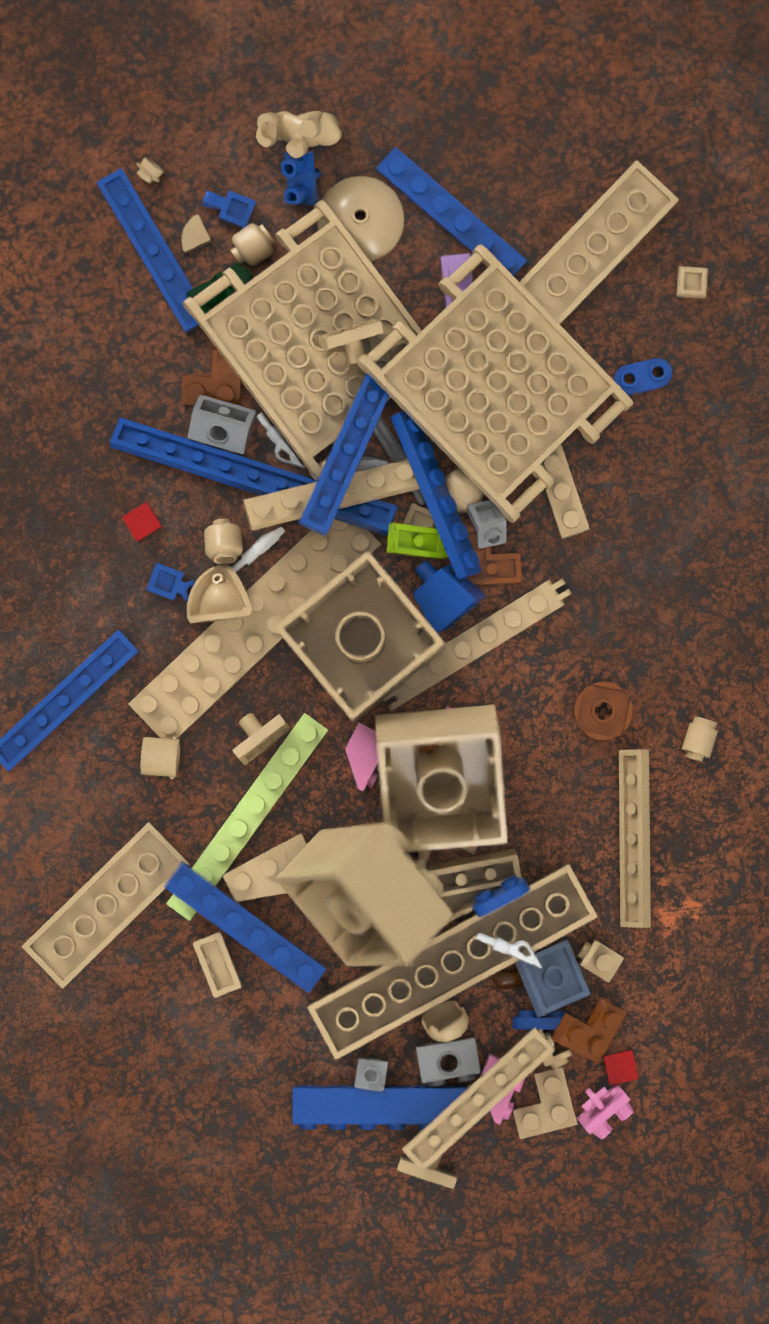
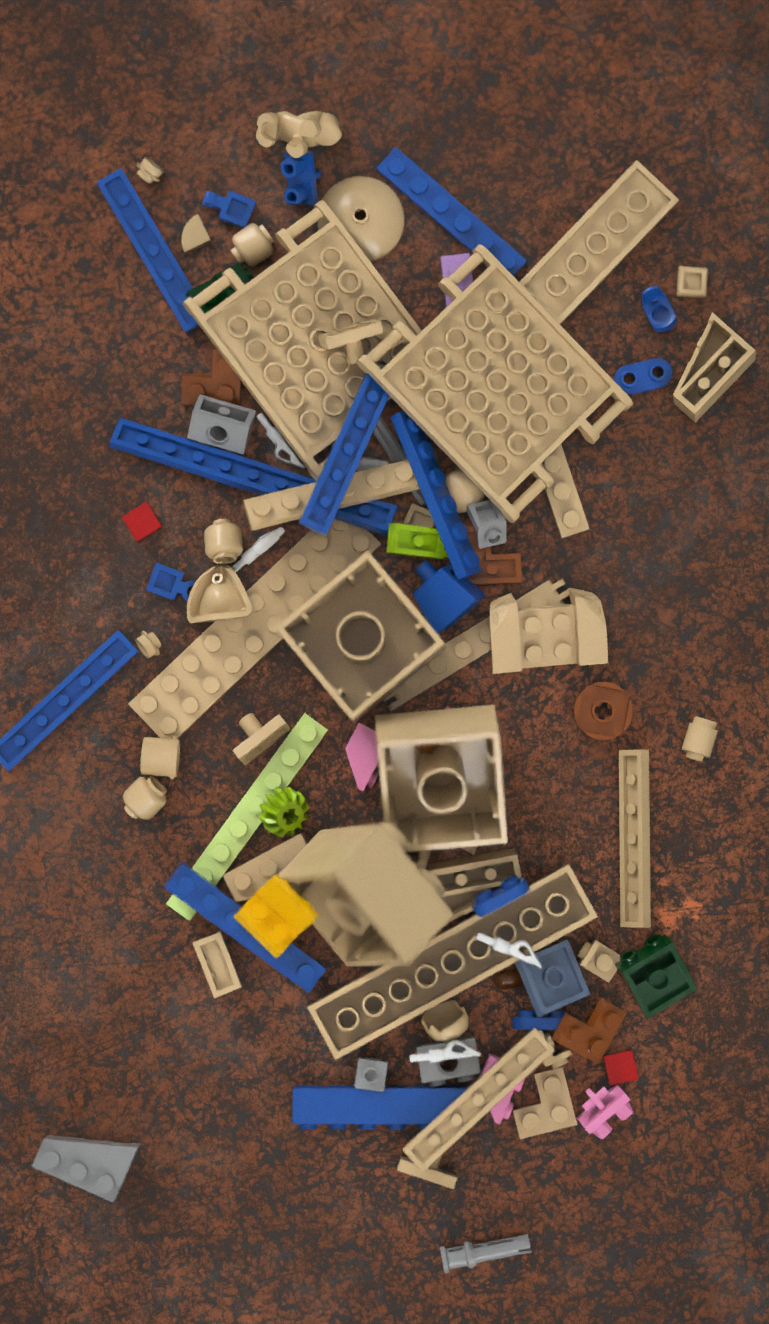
(87, 1163): none -> light grey wedge
(104, 906): tan plate -> none
(144, 797): none -> tan head
(148, 644): none -> tan plate
(276, 915): none -> yellow bracket
(284, 812): none -> lime gear
(438, 1055): none -> white hand
(471, 1254): none -> light grey pin
(547, 633): none -> tan piece
(655, 975): none -> dark green plate
(658, 309): none -> blue hair
(714, 367): none -> tan wedge

